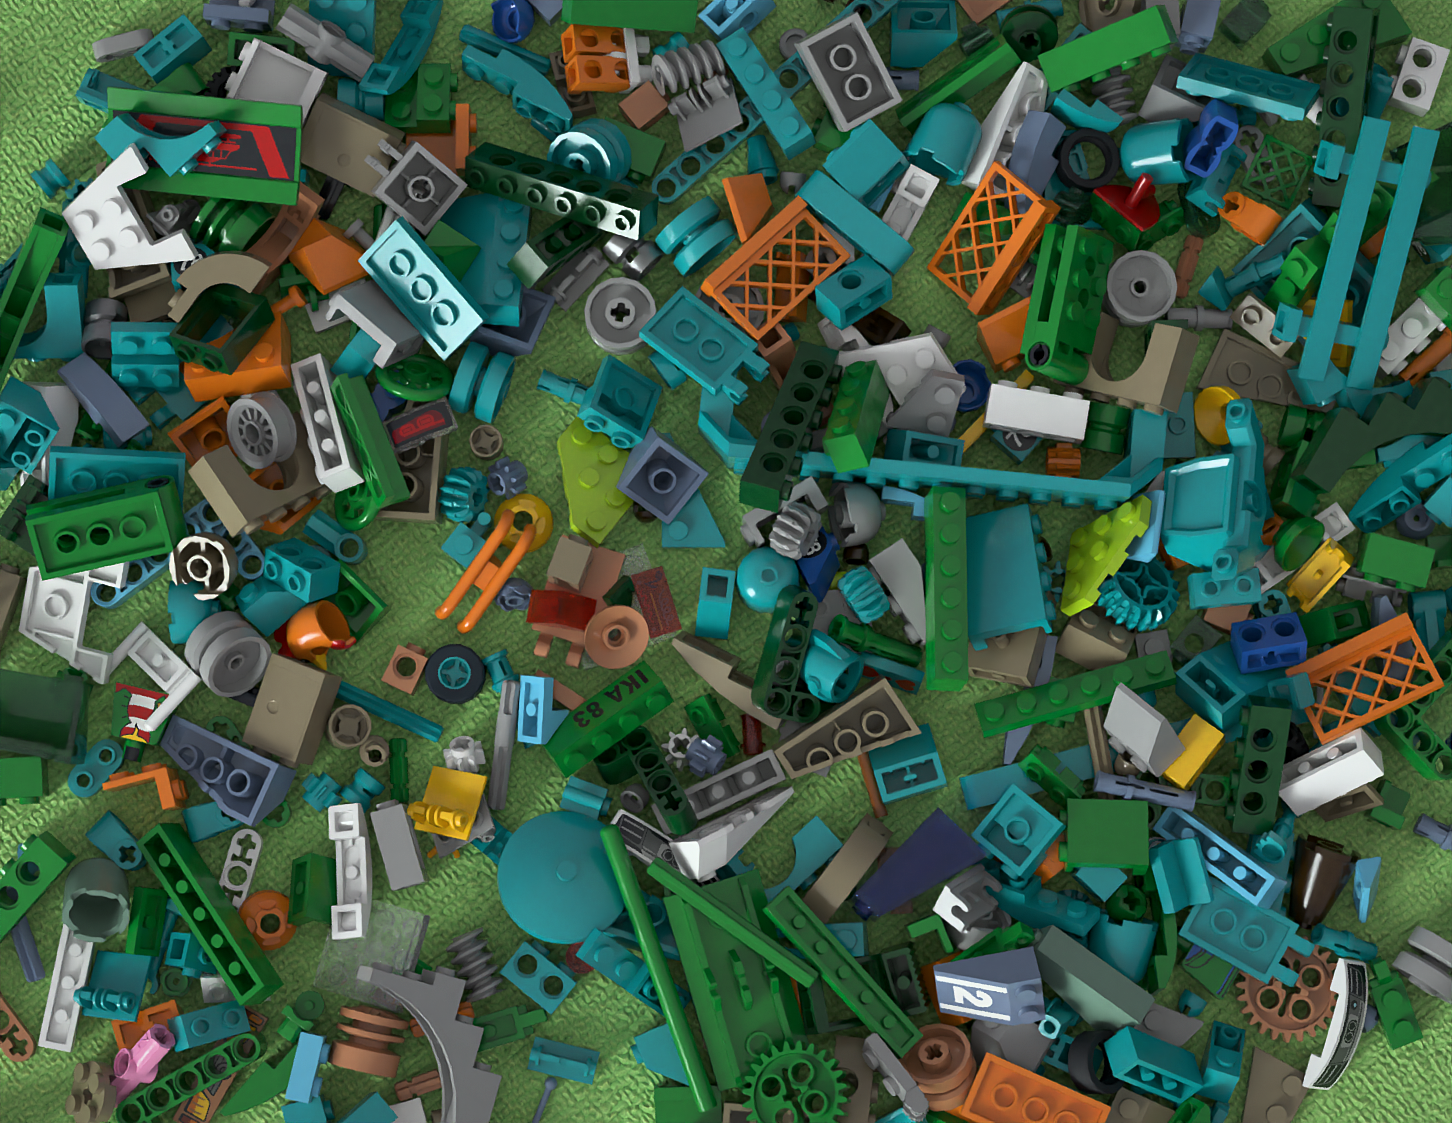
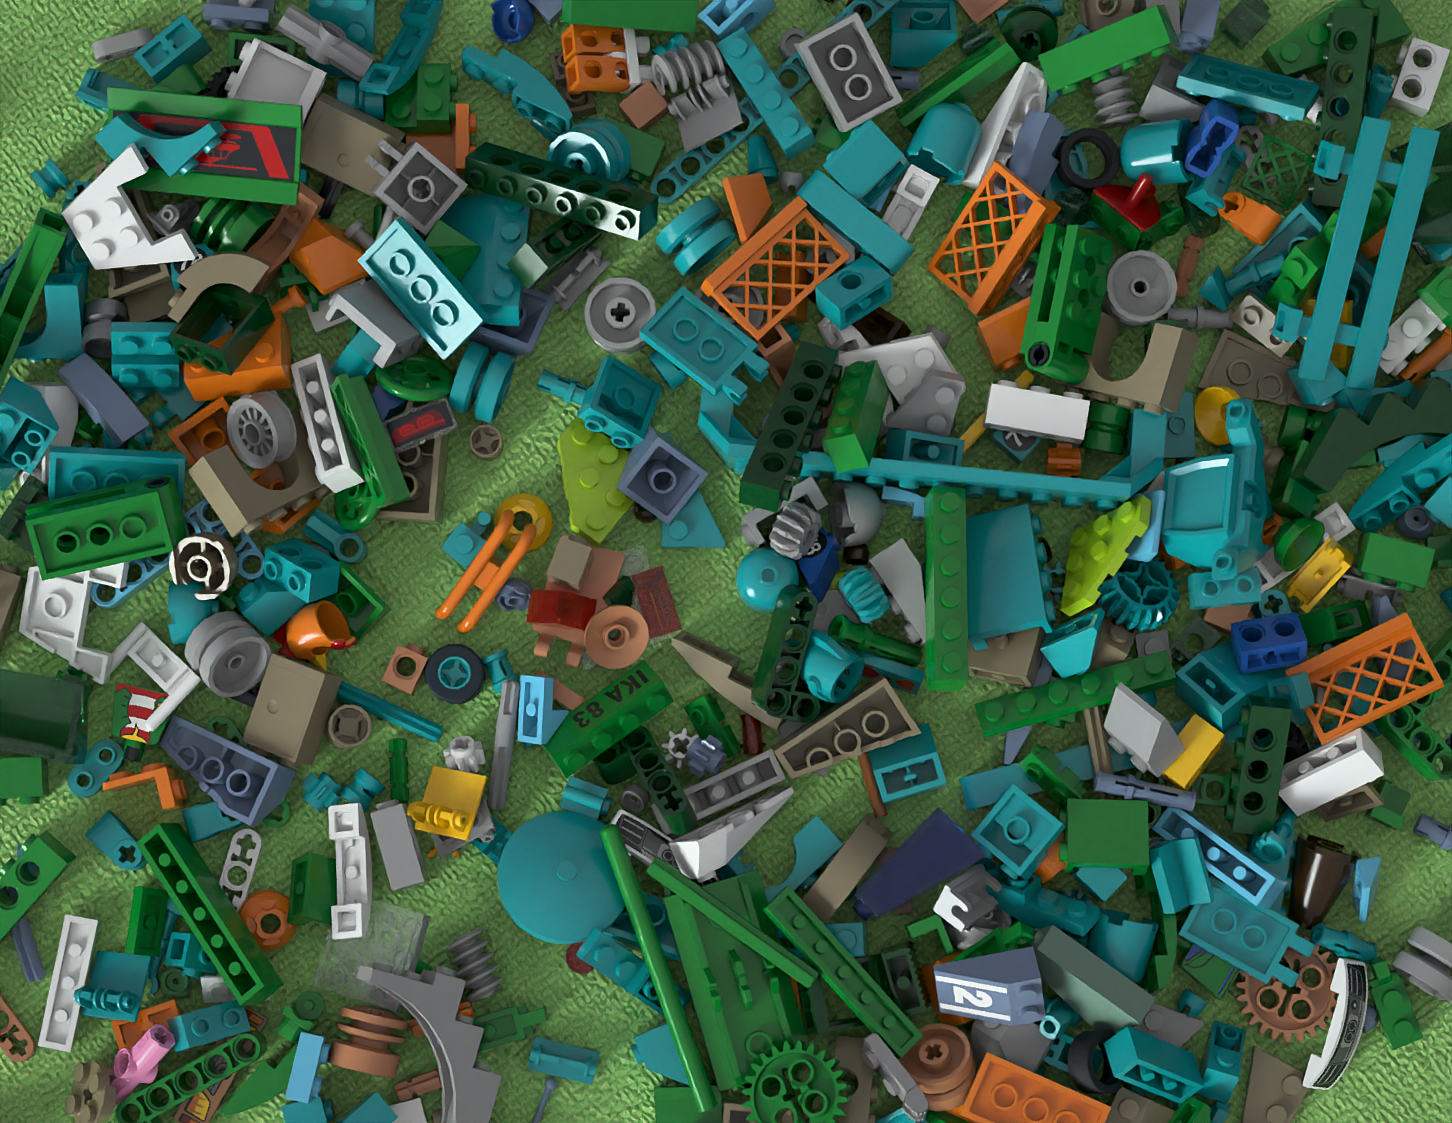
(96, 900): sand green cylinder -> none
(373, 743): dark tan pin -> none
(463, 494): teal gear -> none
(494, 45): teal axle -> none
(507, 477): sand blue gear -> none
(534, 983): teal brick -> none
(621, 248): flat silver wheel -> none
(715, 603): teal slope -> none
(976, 385): blue hair -> none
(1074, 644): none -> teal slope
(1078, 115): teal brick -> none
(1124, 765): dark tan hinge -> none
(1130, 895): green piece -> none
(1428, 612): teal piece -> none

